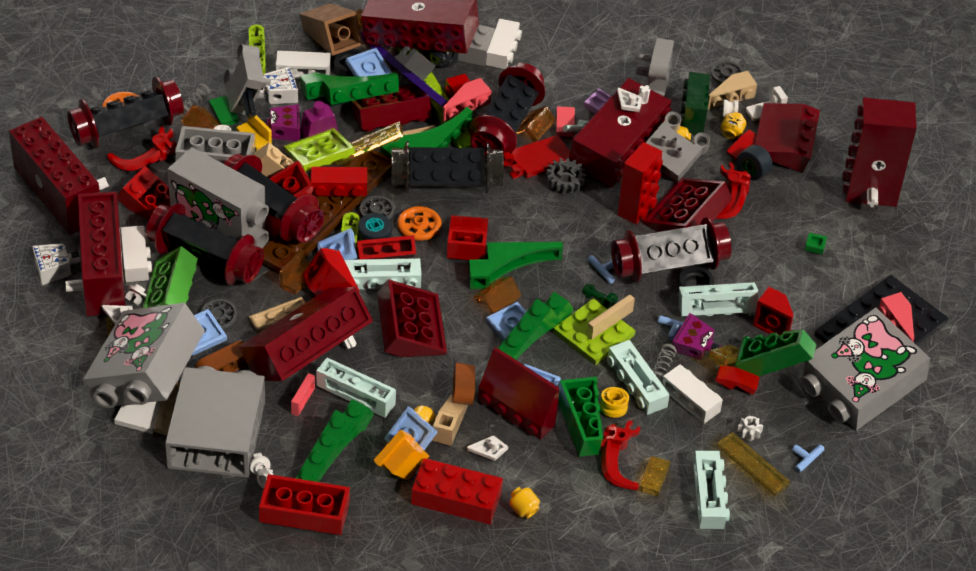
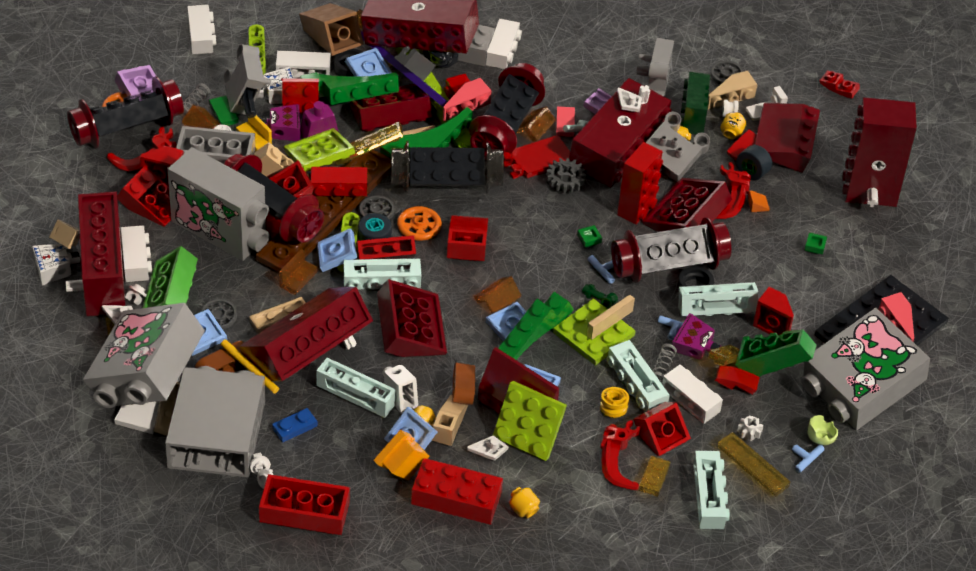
(52, 171): dark red piece -> none
(65, 234): none -> tan slope
(135, 80): none -> lavender plate
(160, 160): none -> red slope
(201, 29): none -> white brick
(233, 257): brick -> none
(248, 365): none -> yellow bar
(294, 425): none -> blue plate
(301, 92): none -> red plate
(303, 395): coral tile -> none
(328, 271): red slope -> none
(335, 437): green arch -> none
(405, 386): none -> white torso
(508, 256): green arch -> none
(529, 420): none -> lime plate
(582, 413): green wedge -> none
(589, 236): none -> green plate
(662, 427): none -> red slope
(757, 202): none -> orange slope
(821, 431): none -> yellowish green hair
(836, 83): none -> red slope

